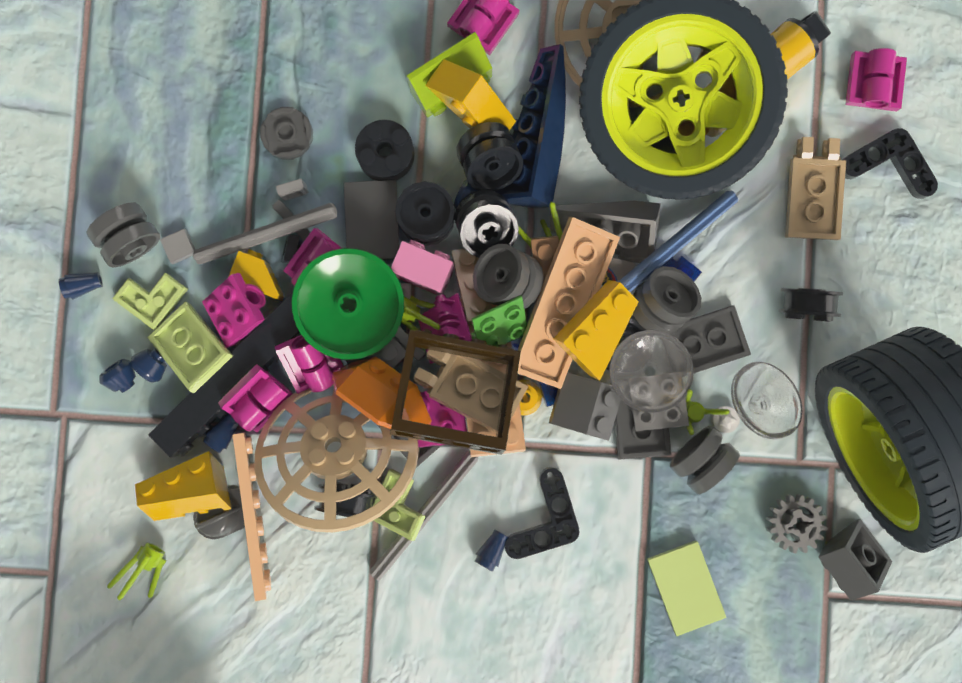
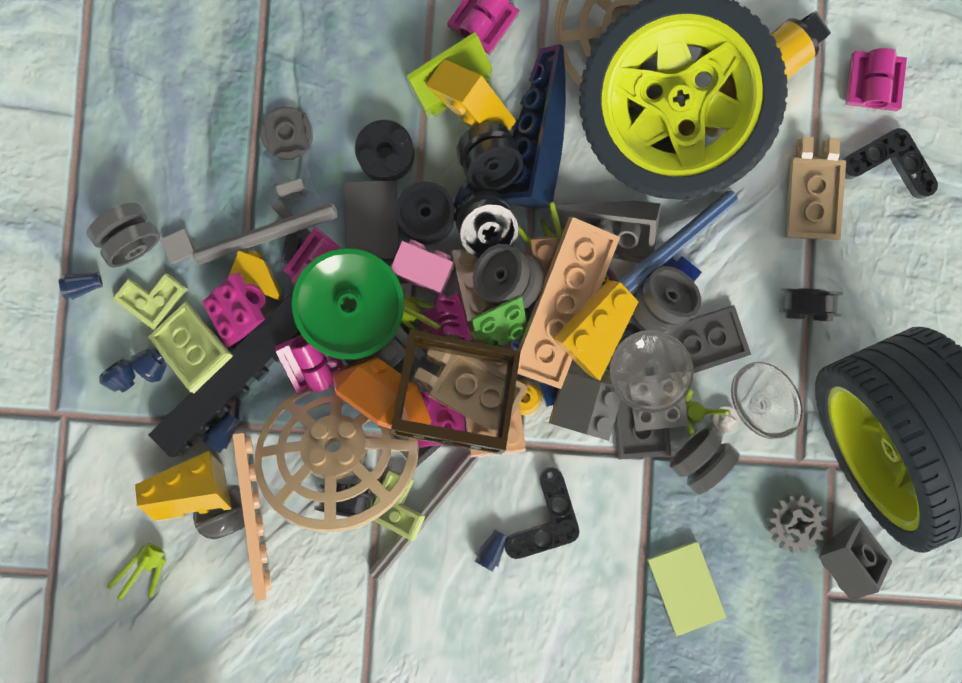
(254, 398): dark pink plate -> none

